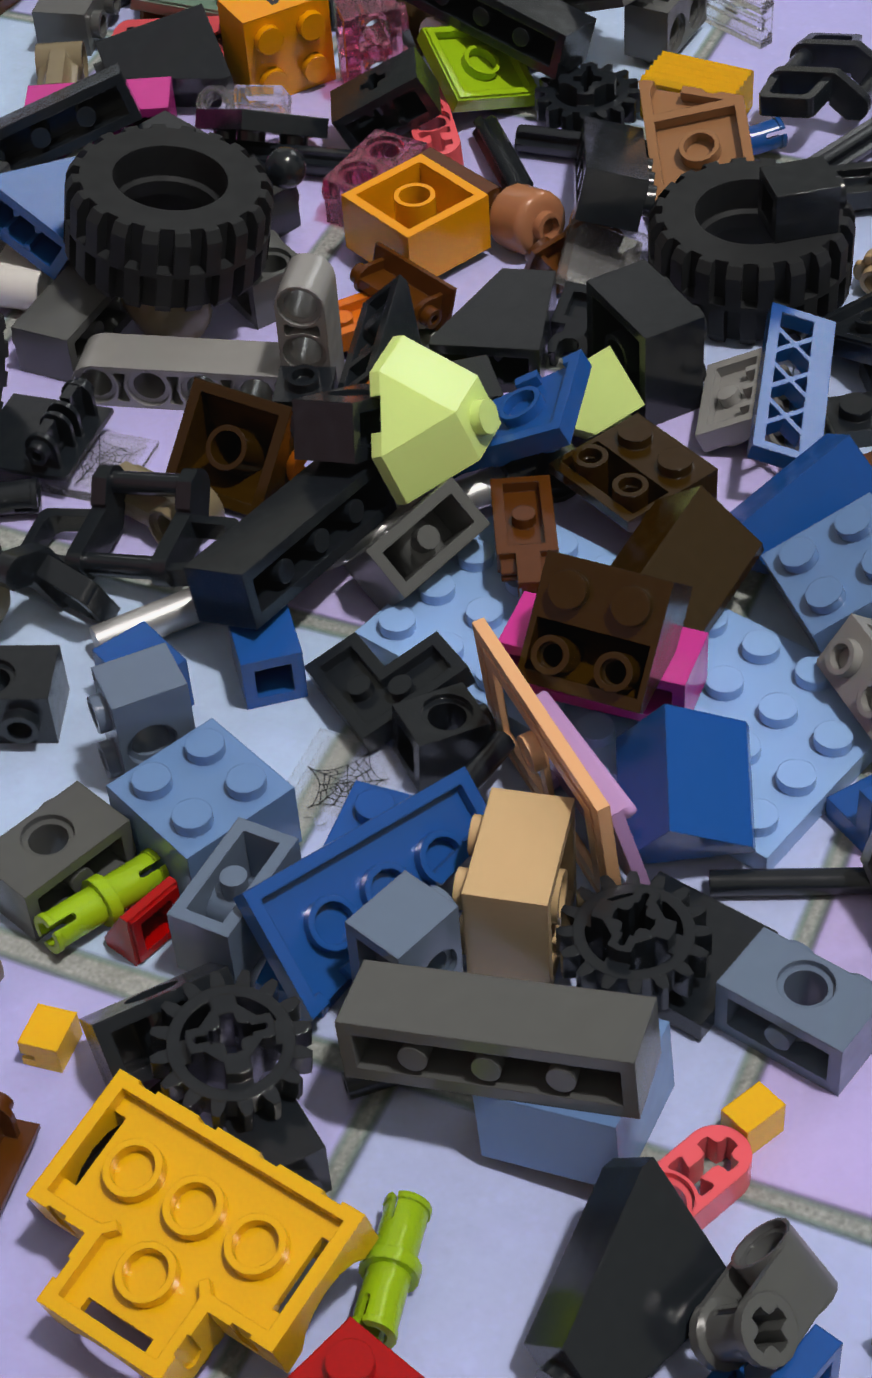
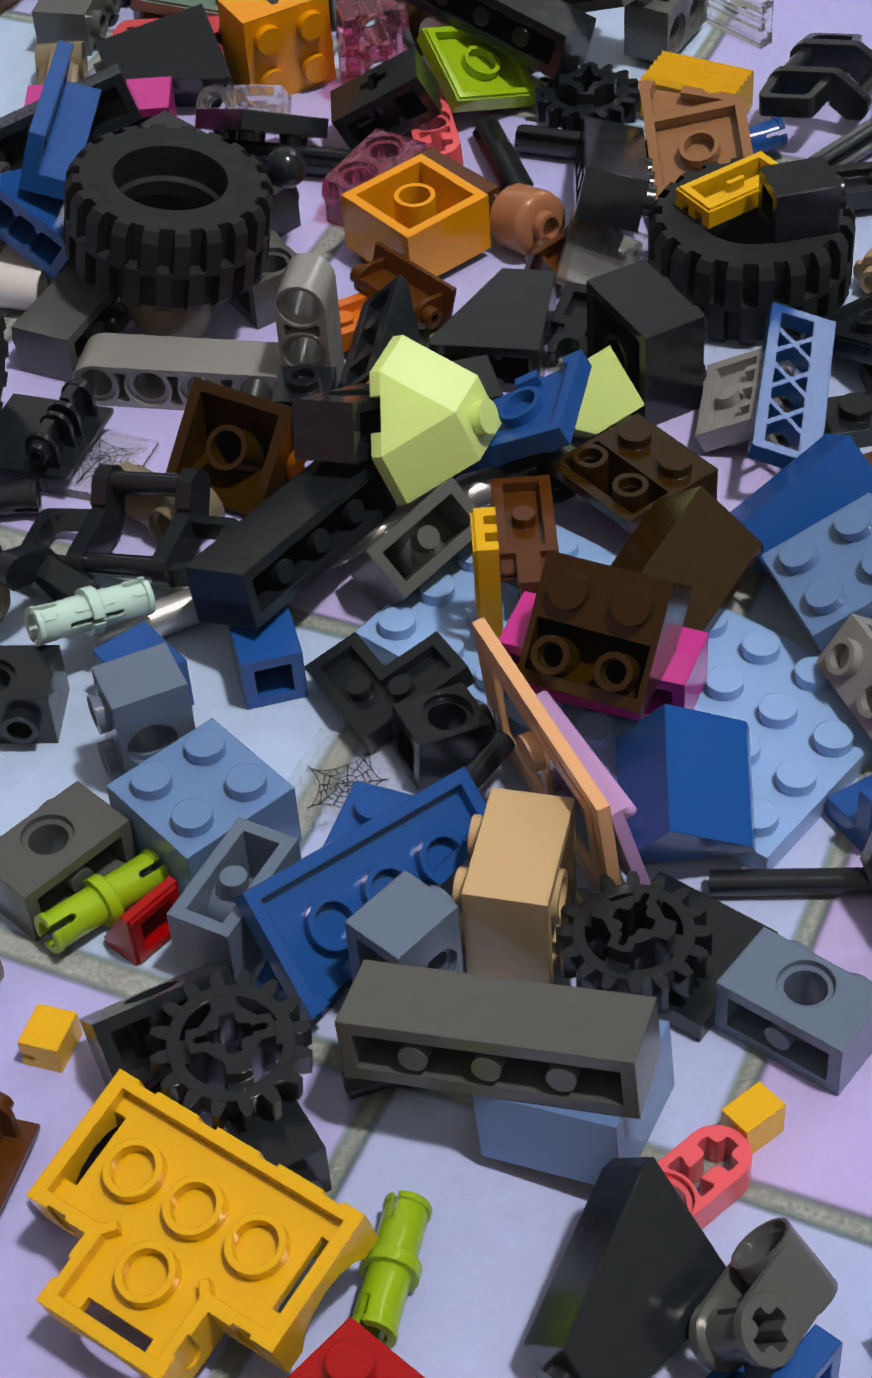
(58, 127): none -> blue fence
(89, 611): none -> light aqua pin
(486, 567): none -> yellow tile
(724, 191): none -> yellow tile

